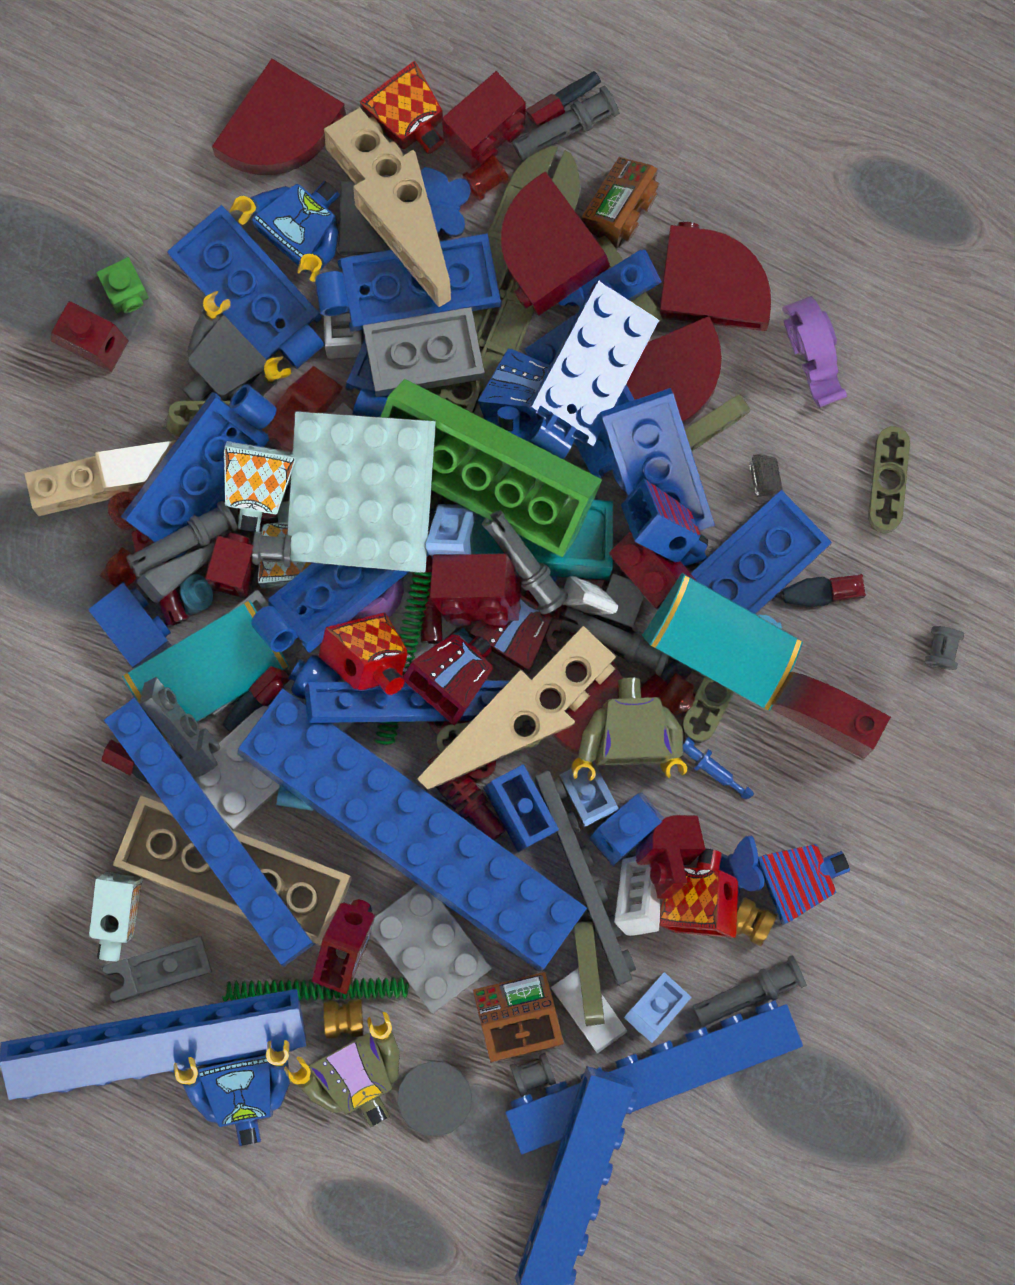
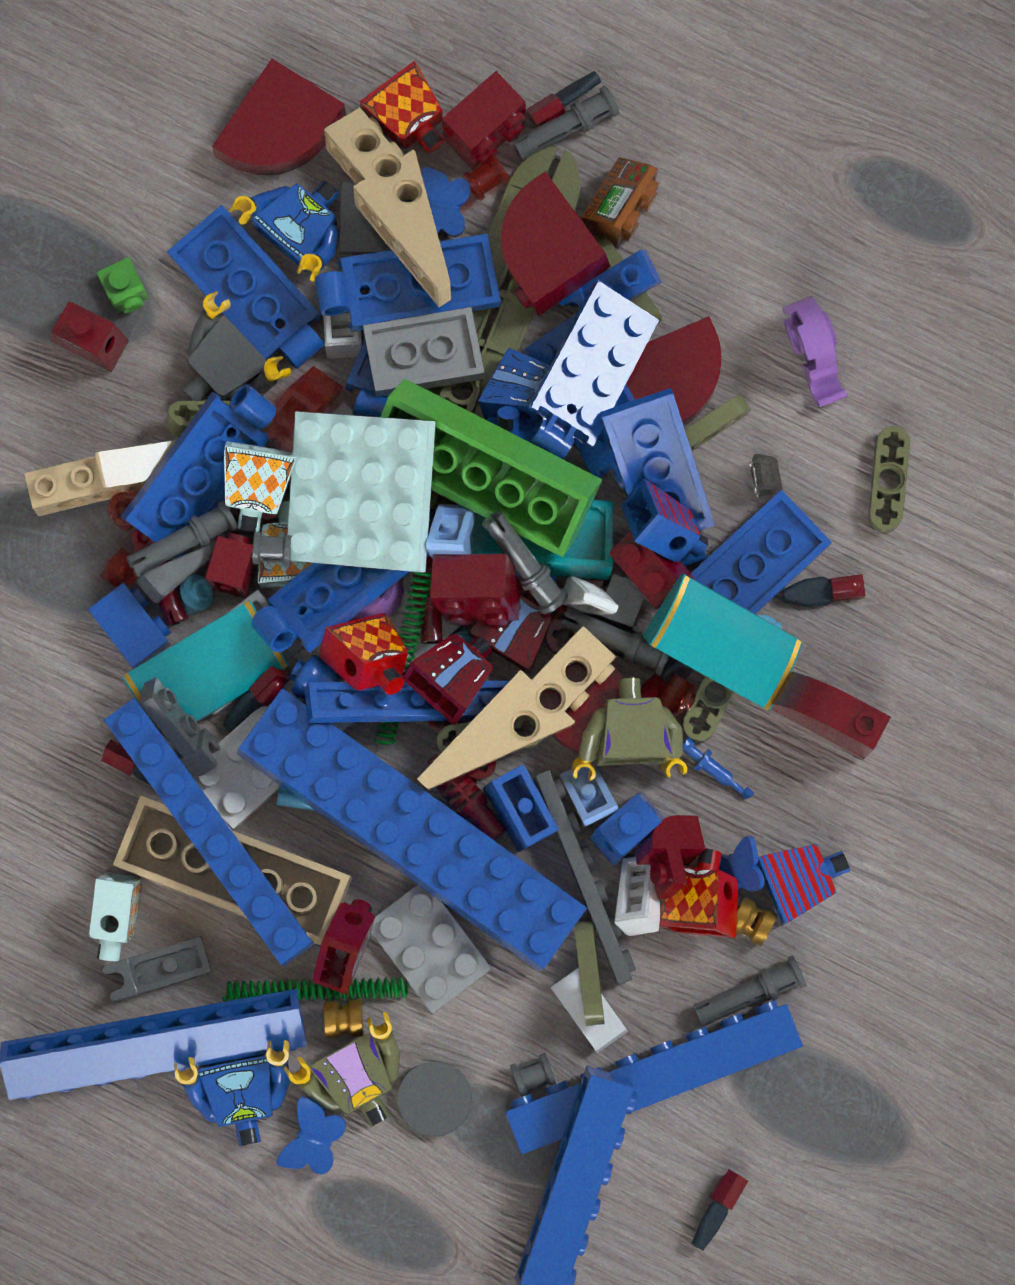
(313, 1139): none -> blue animal
(518, 1017): dark orange slope -> none
(657, 1007): light blue slope -> none
(713, 278): dark red brick -> none
(725, 1195): none -> piece
(942, 635): dark grey bush -> none

